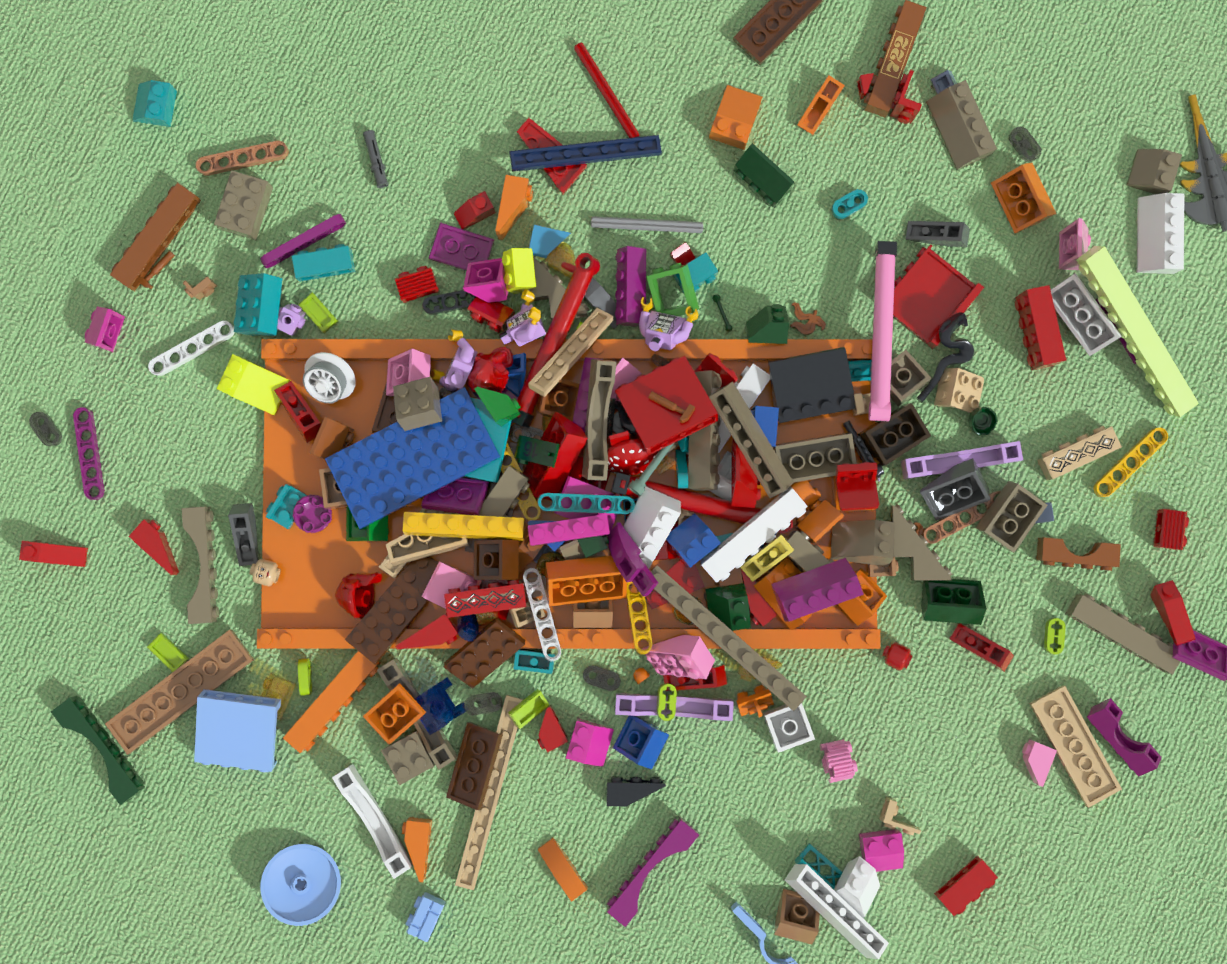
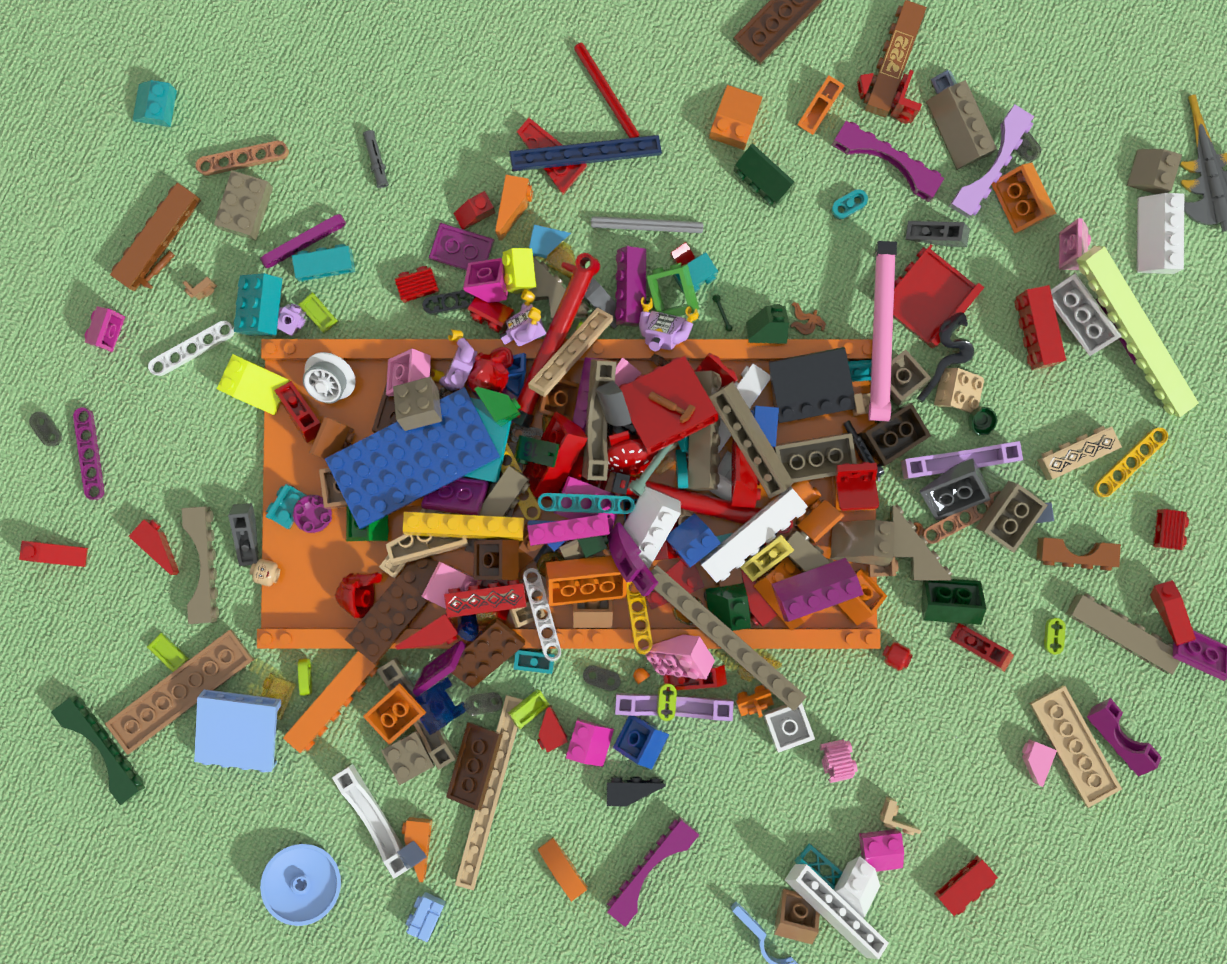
(411, 855): none -> sand blue slope
(439, 668): none -> magenta tile
(613, 404): none -> dark grey brick
(856, 141): none -> magenta arch
(1012, 128): none -> lavender arch

